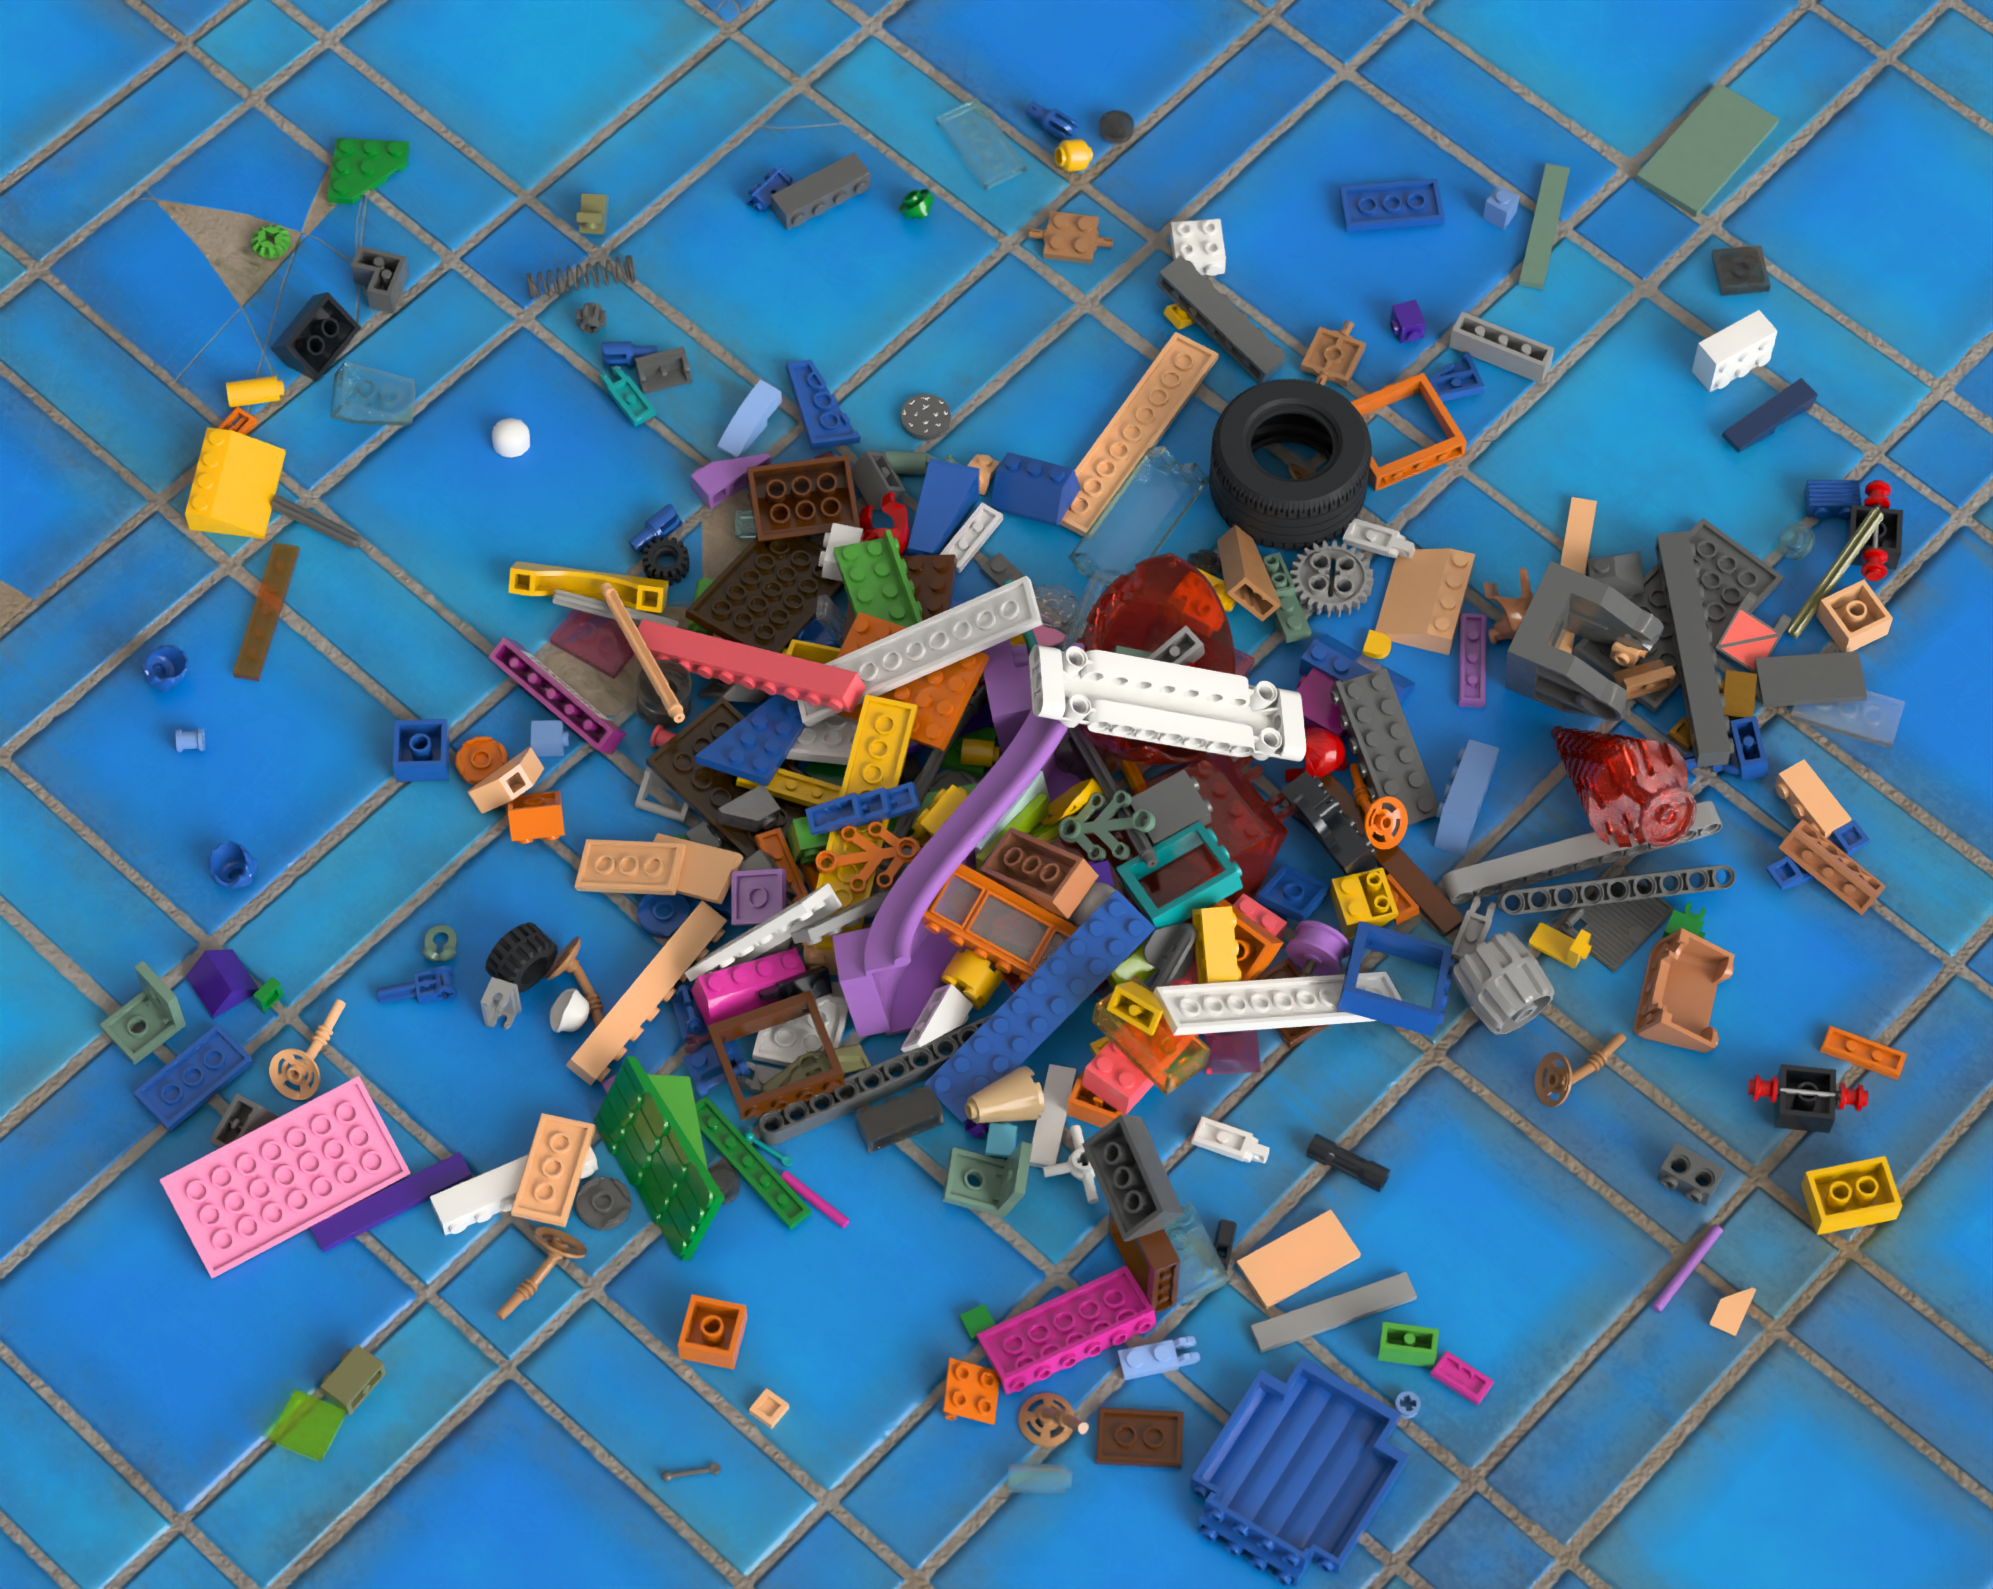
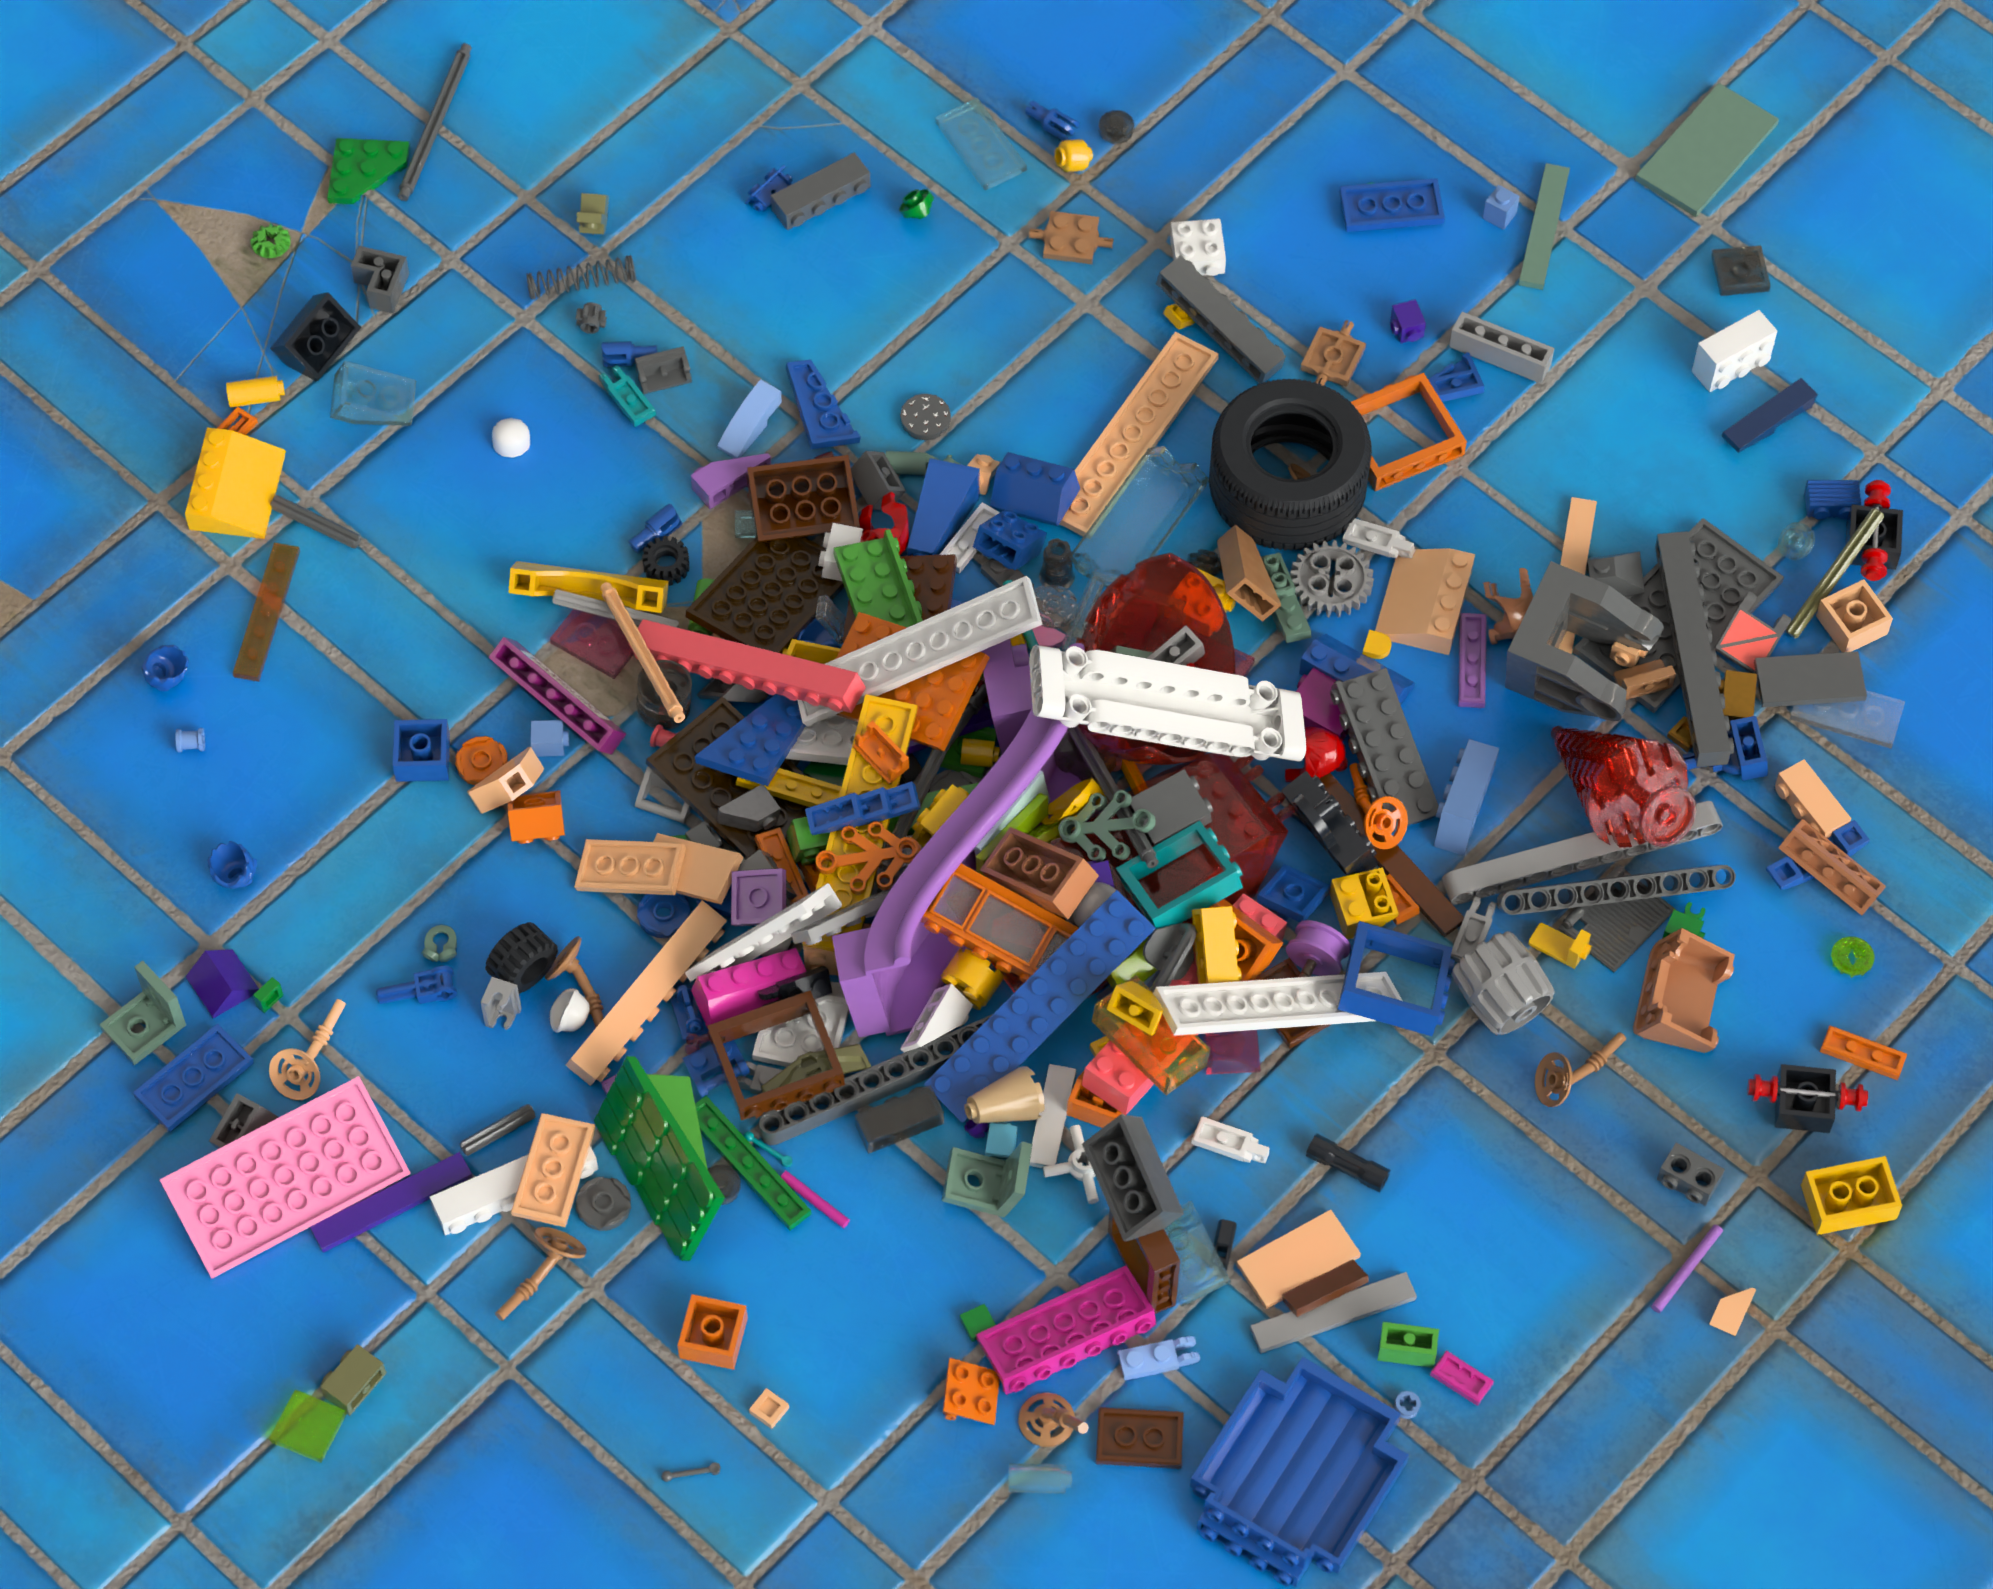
(434, 122): none -> dark grey piece
(497, 1129): none -> dark grey axle
(881, 753): none -> orange hinge
(1009, 540): none -> blue brick
(1057, 565): none -> clear smoke plant
(1325, 1288): none -> reddish brown tile
(1860, 949): none -> clear neon green gear

